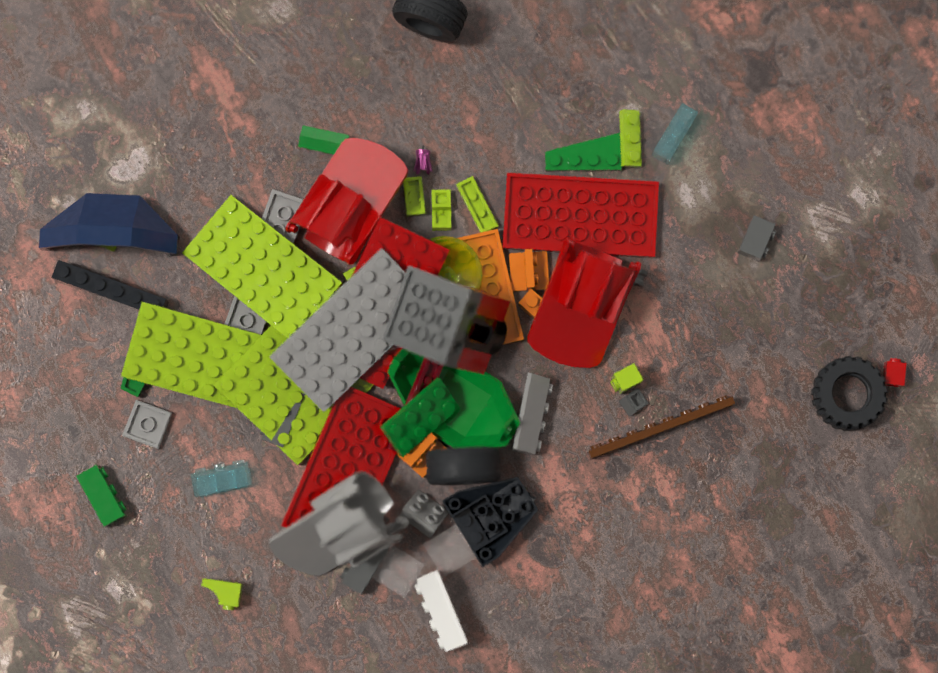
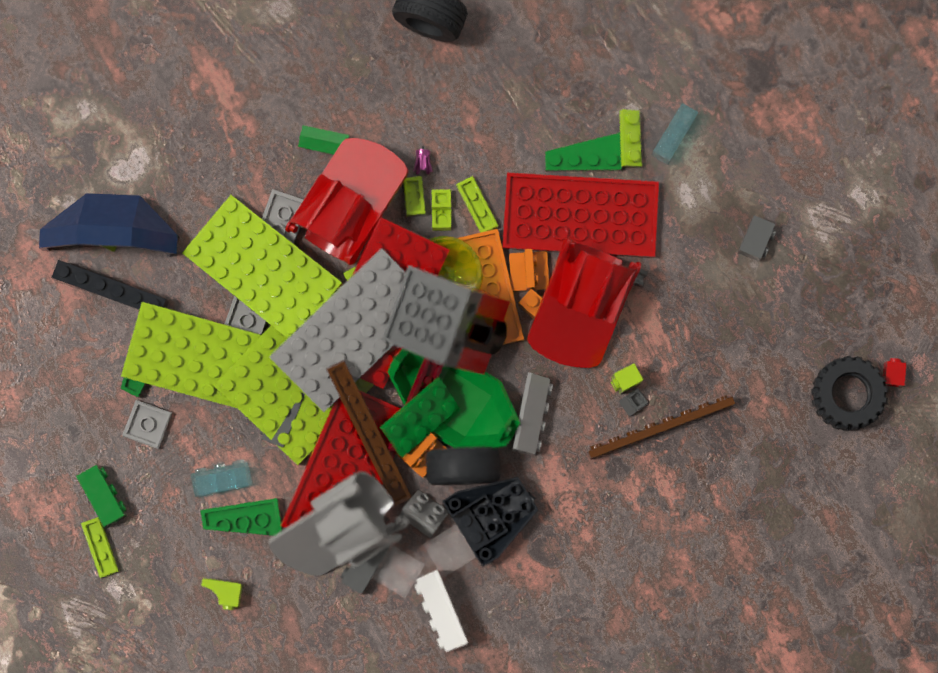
(99, 547): none -> lime tile
(251, 518): none -> green wing
(368, 432): none -> reddish brown plate

